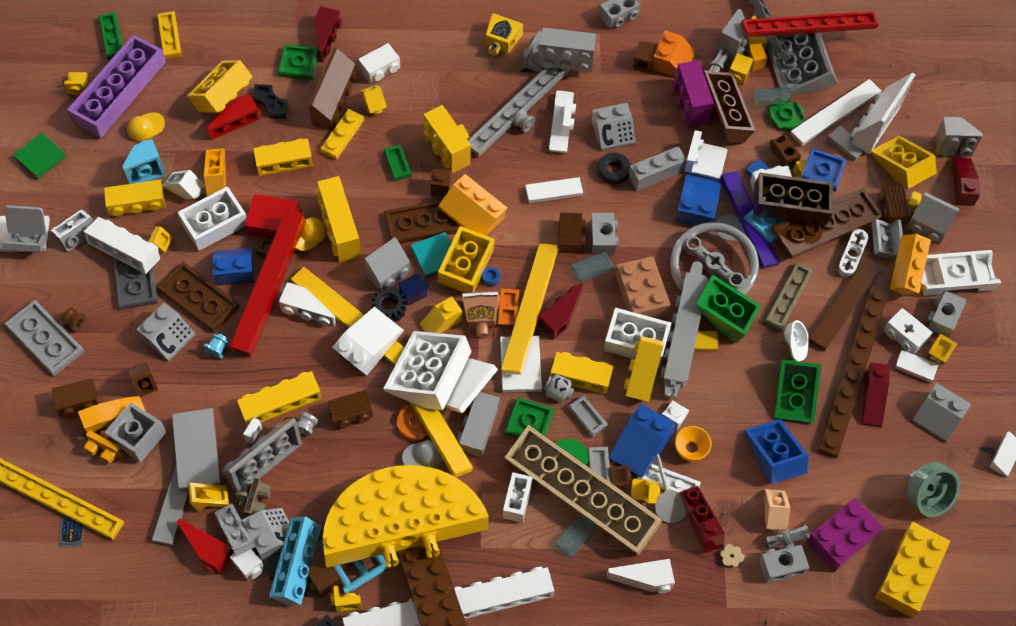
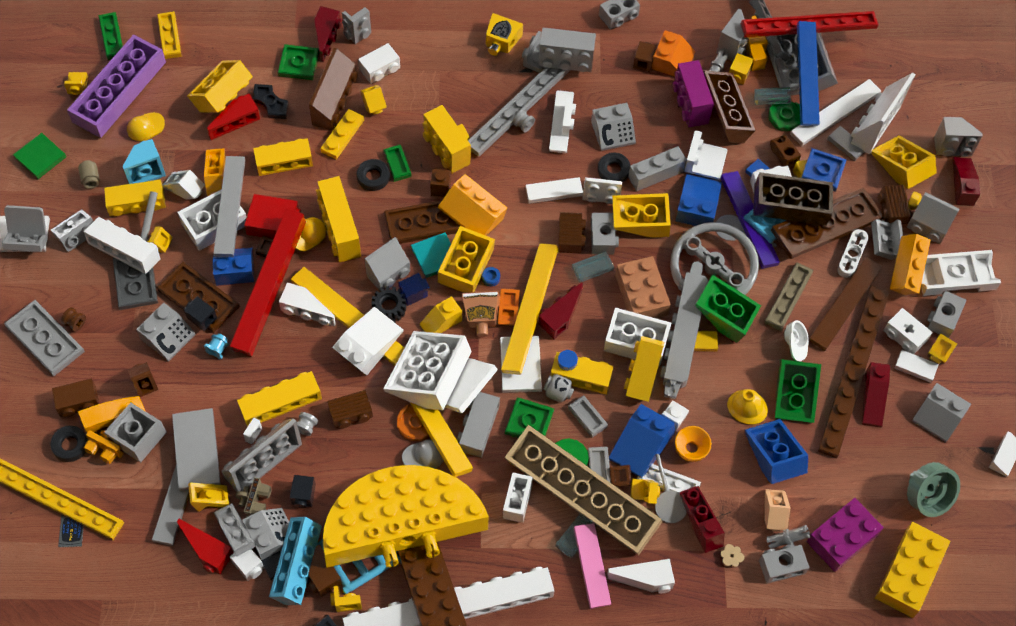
(63, 433): none -> black tyre
(89, 174): none -> dark tan brick
(148, 215): none -> light grey bar
(200, 313): none -> black brick
(229, 206): none -> light grey tile
(302, 491): none -> black brick
(356, 26): none -> light grey bracket
(373, 185): none -> black tyre
(567, 360): none -> blue tile
(592, 566): none -> bright pink tile
(601, 190): none -> white bracket
(642, 214): none -> yellow slope
(747, 407): none -> yellow hat
(808, 73): none -> blue tile

